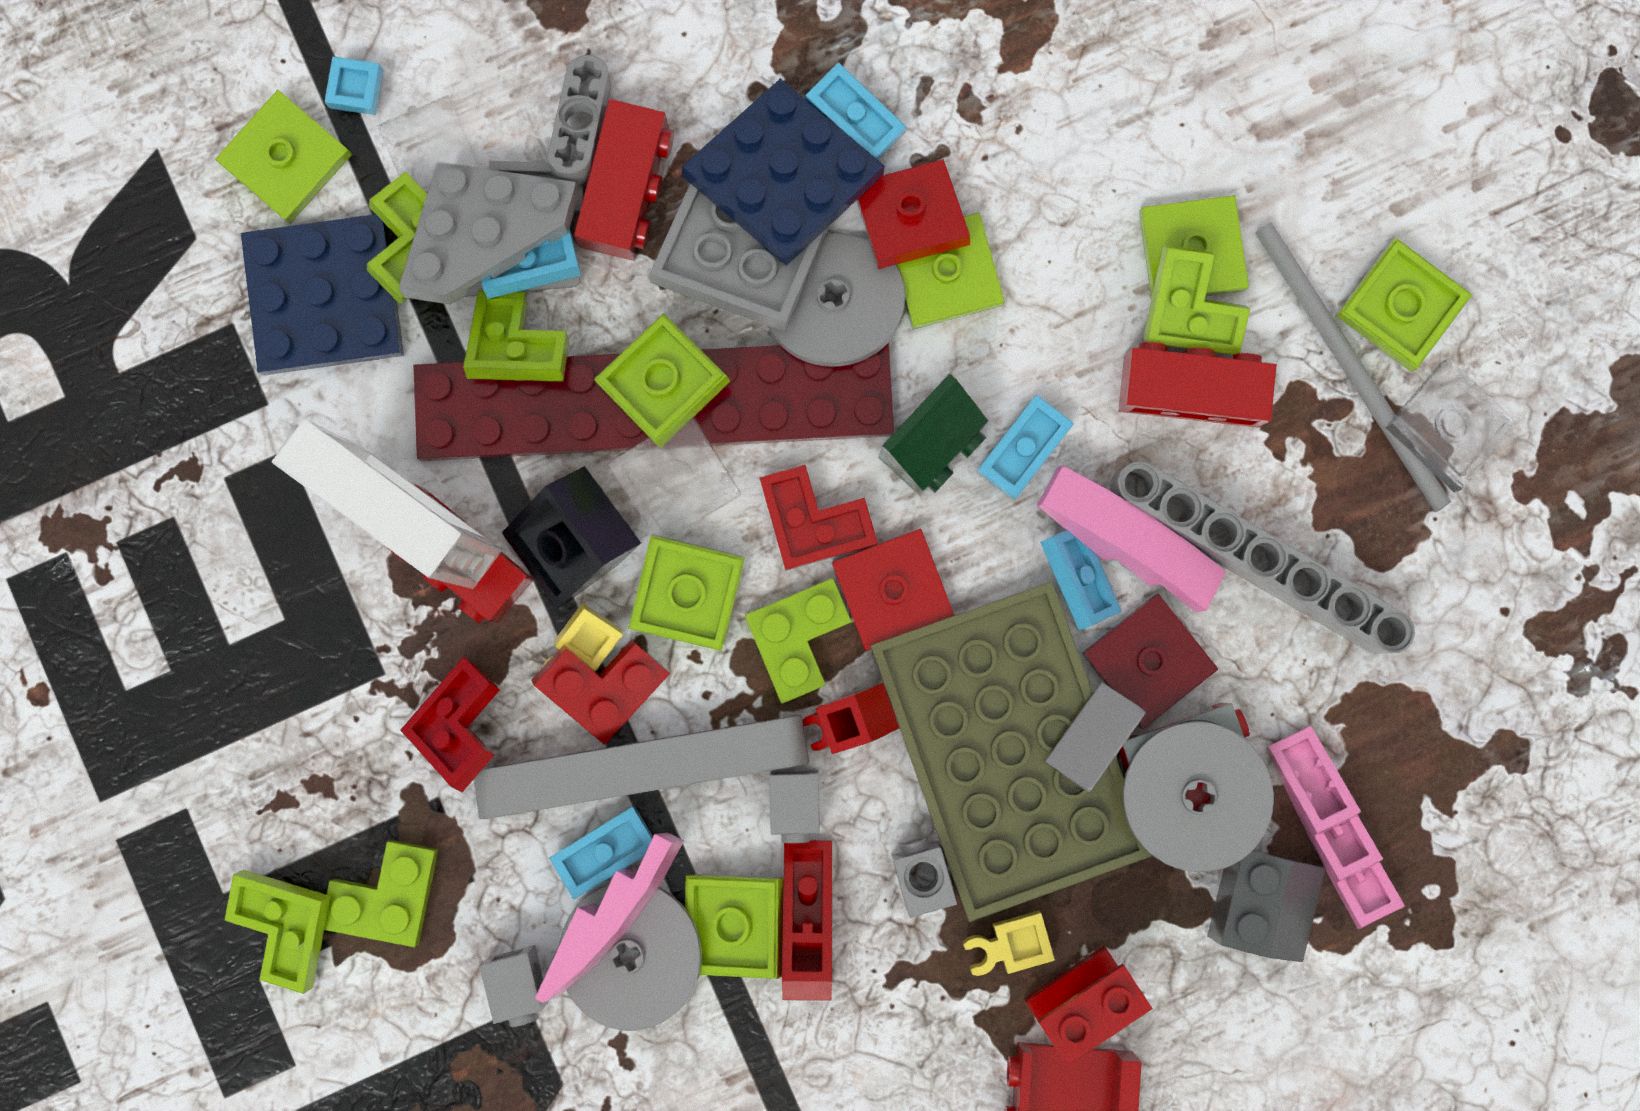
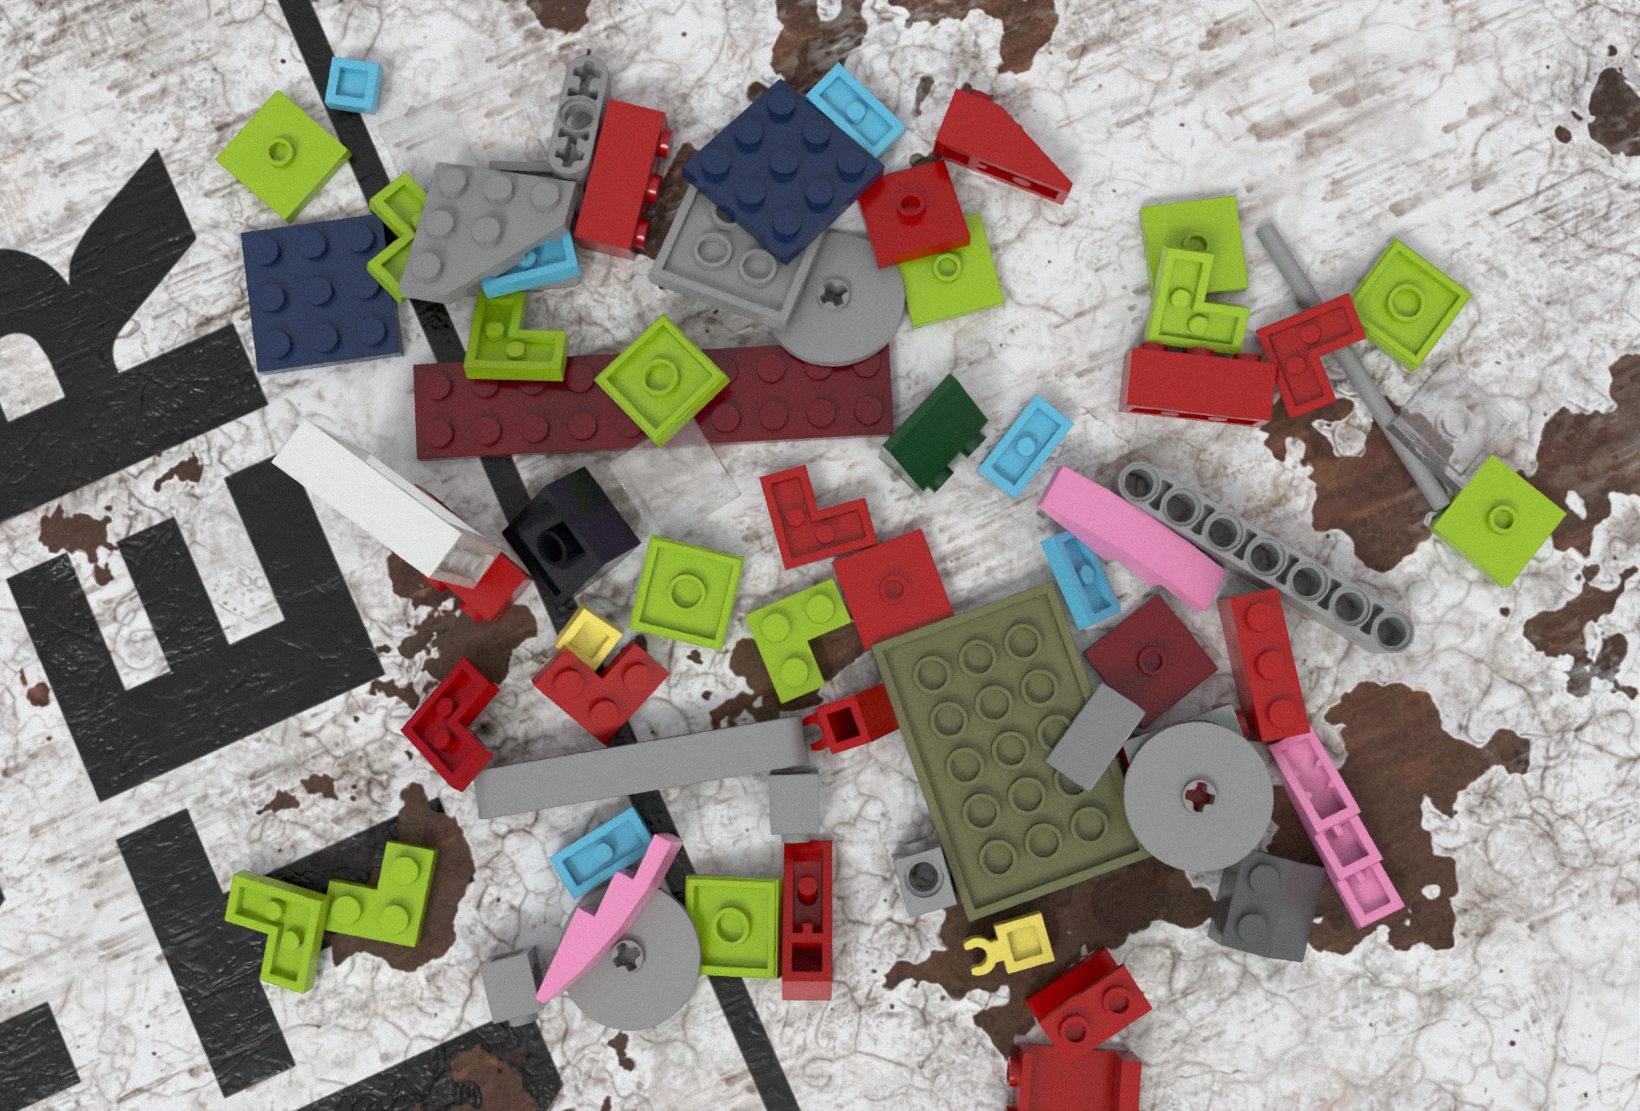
(992, 143): none -> red slope
(1263, 665): none -> red brick
(1297, 348): none -> red plate
(1497, 522): none -> lime plate

